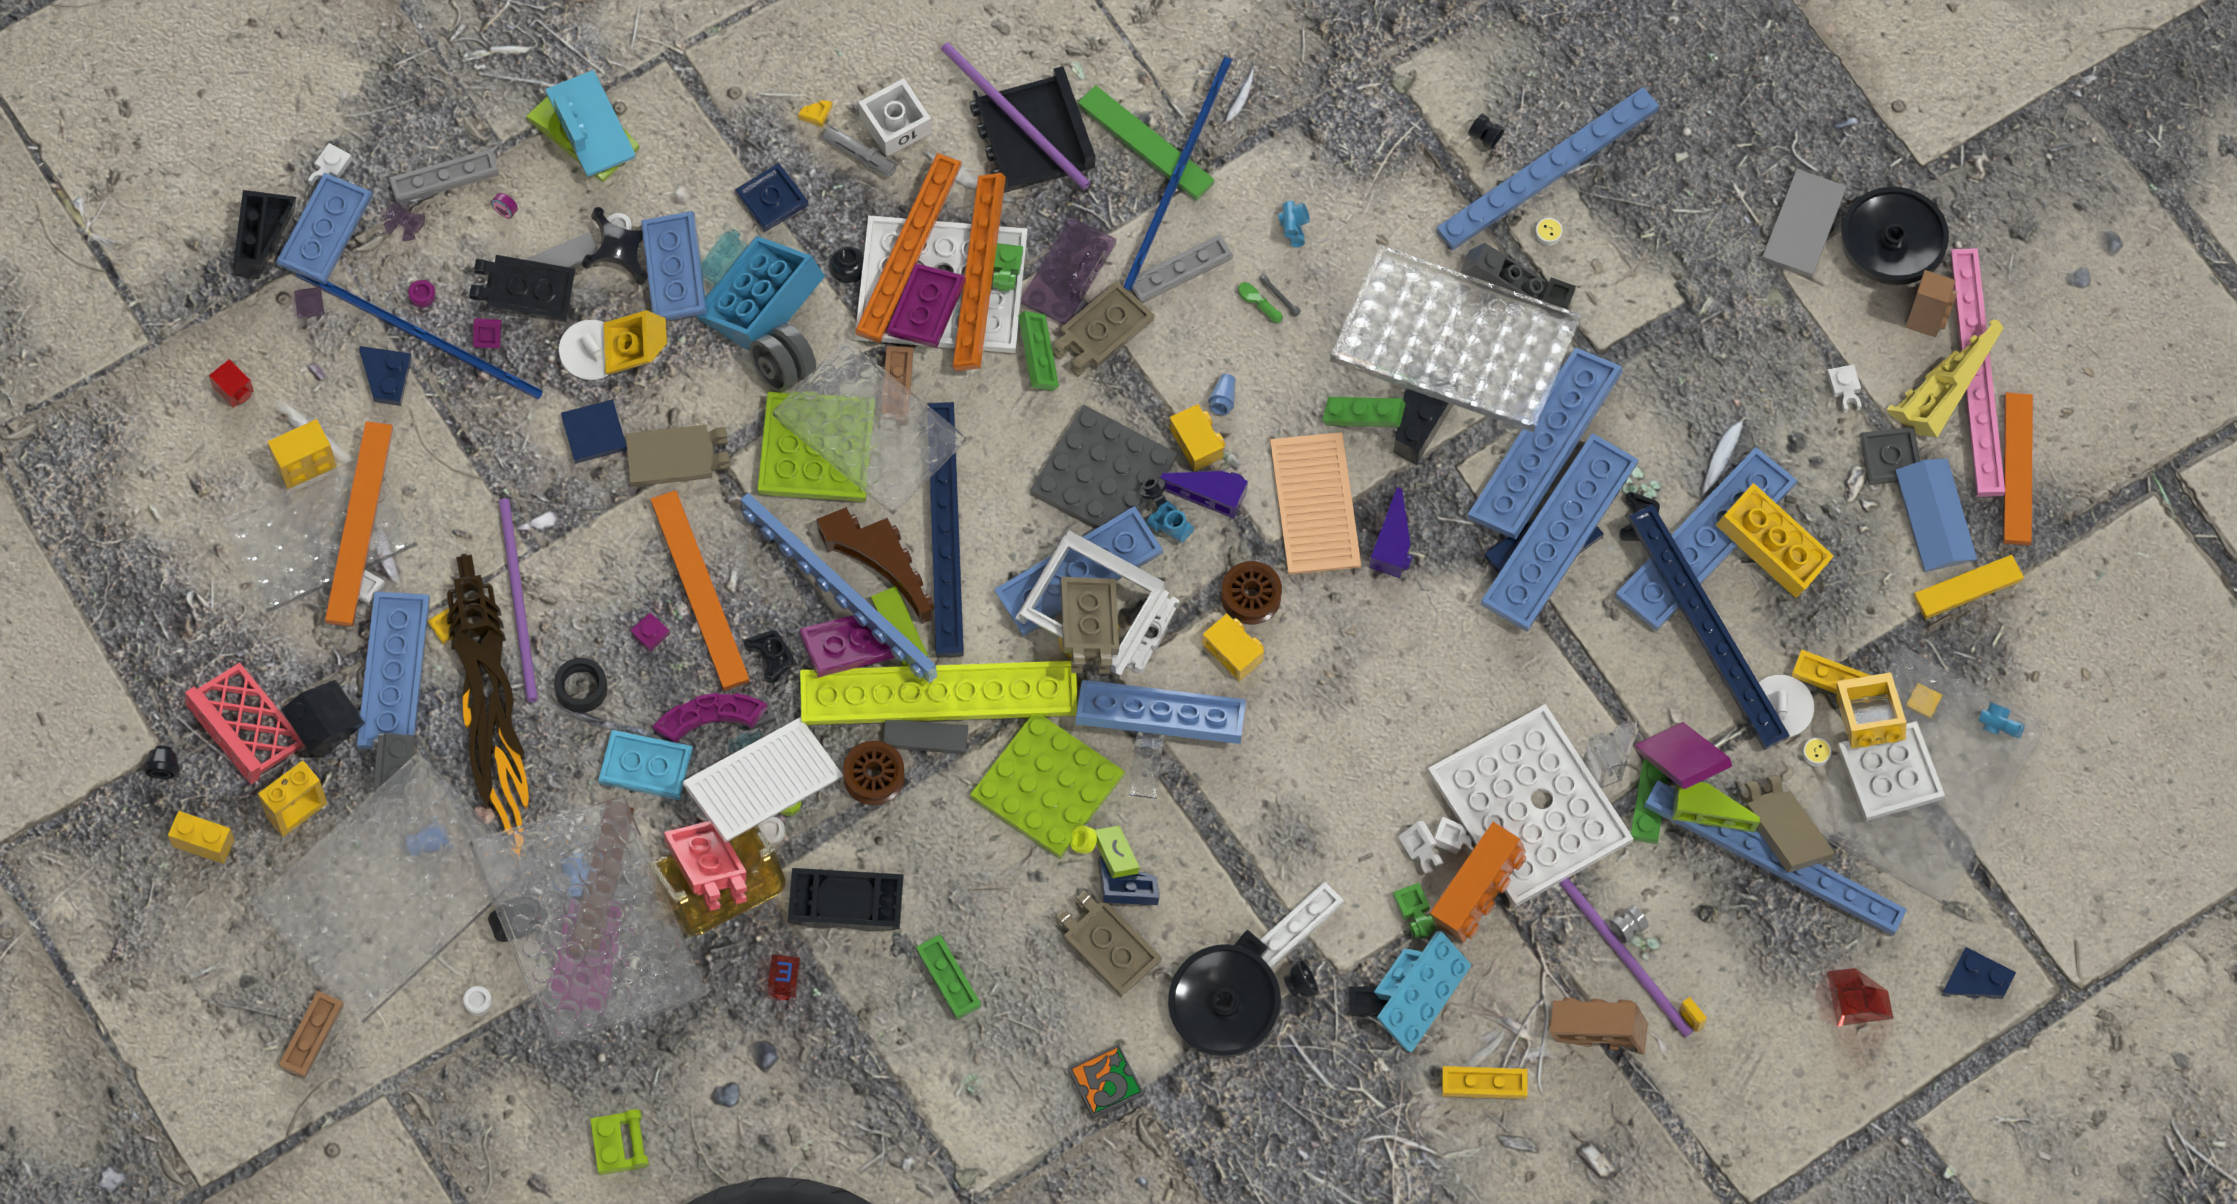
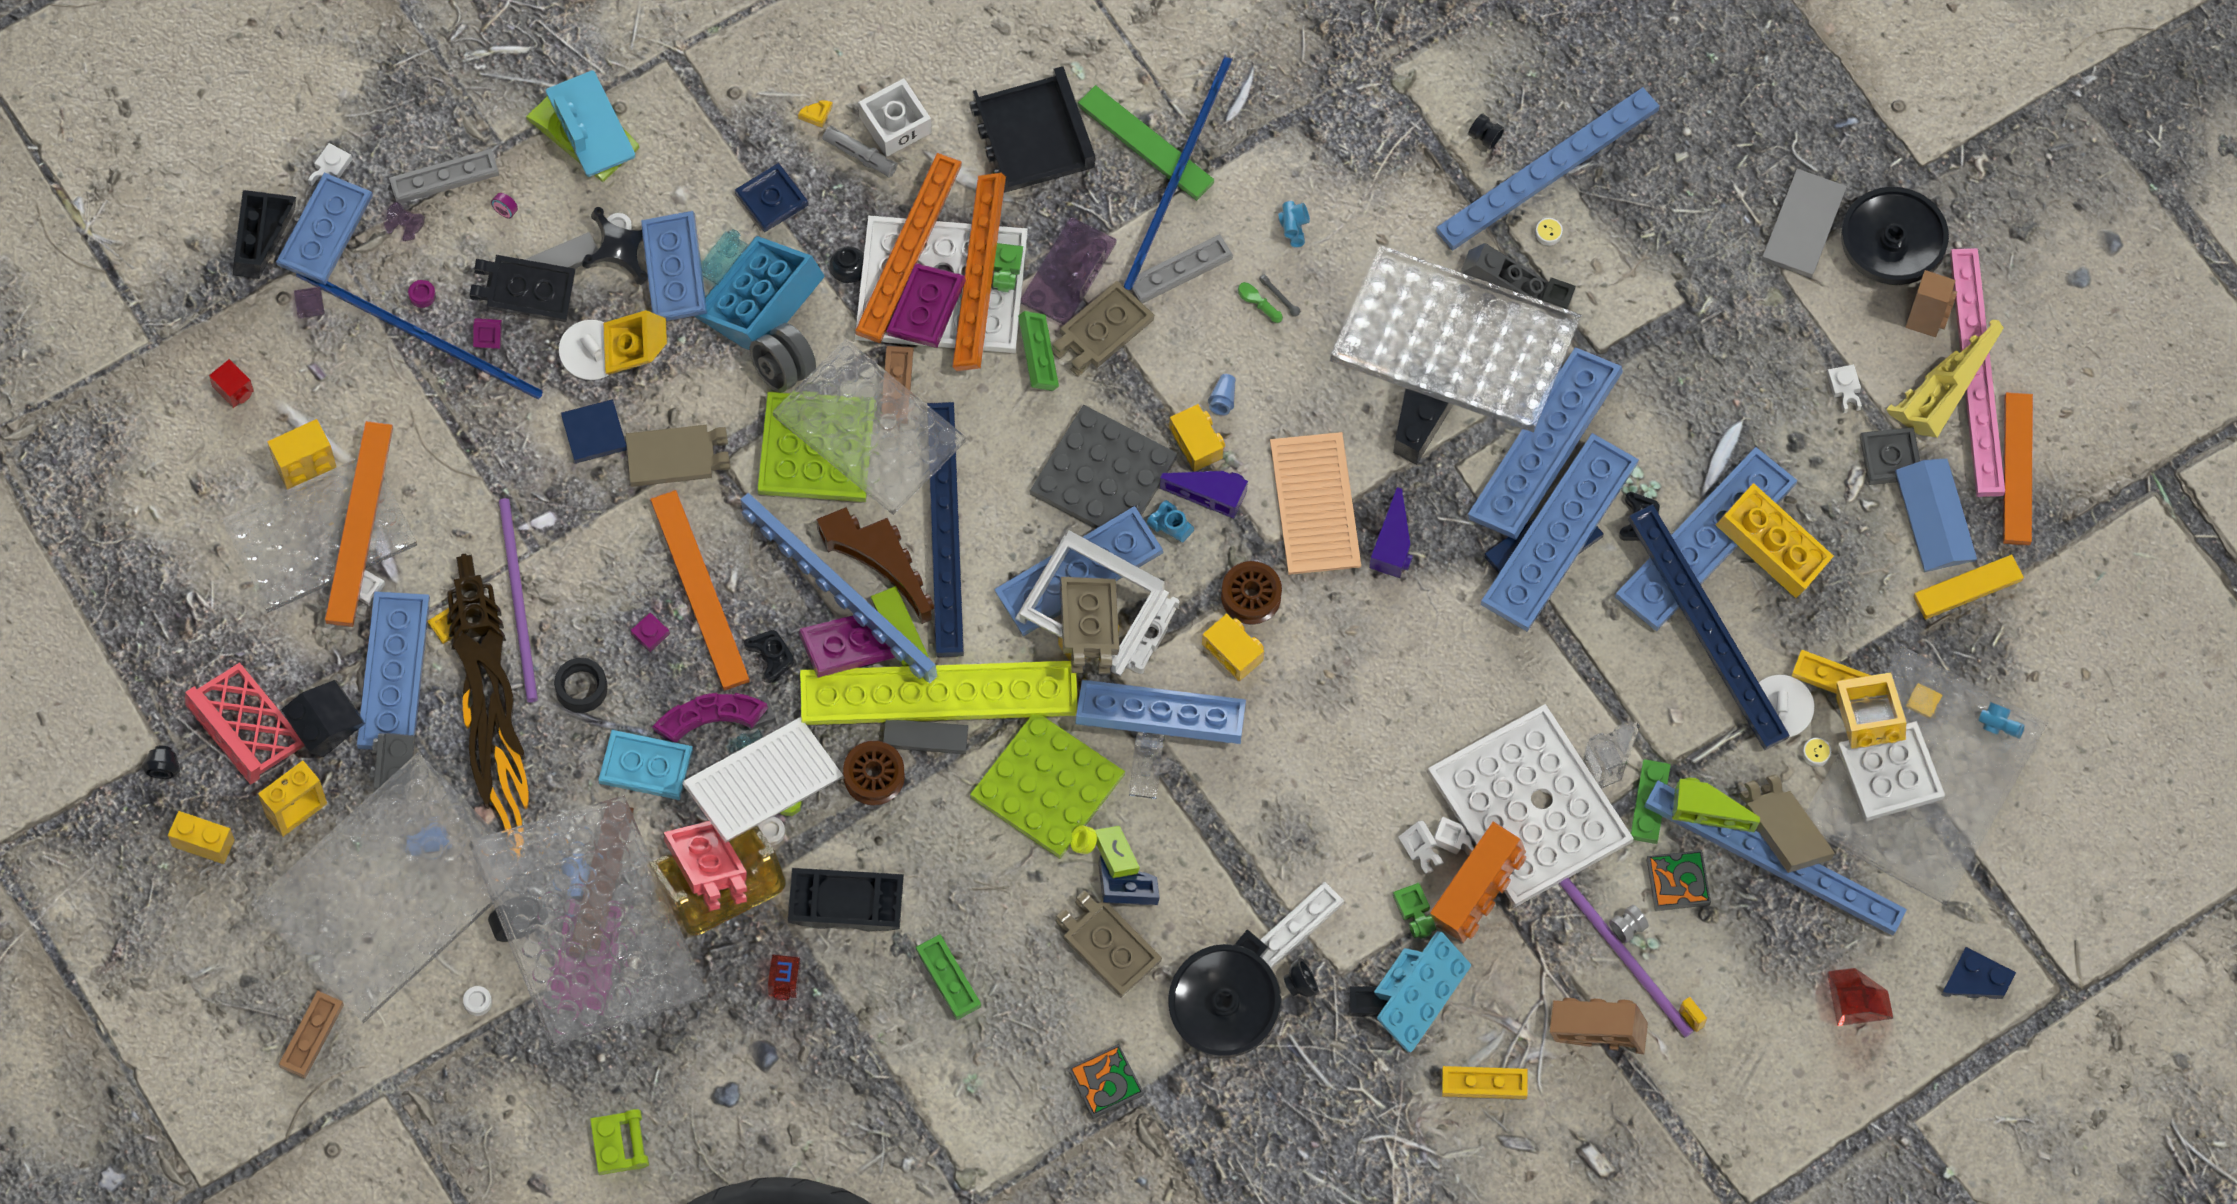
(386, 373): dark blue wing -> none
(1015, 115): medium lavender piece -> none
(1153, 489): black plate -> none
(1364, 411): bright green plate -> none
(1678, 880): none -> tile
(1683, 755): magenta tile -> none

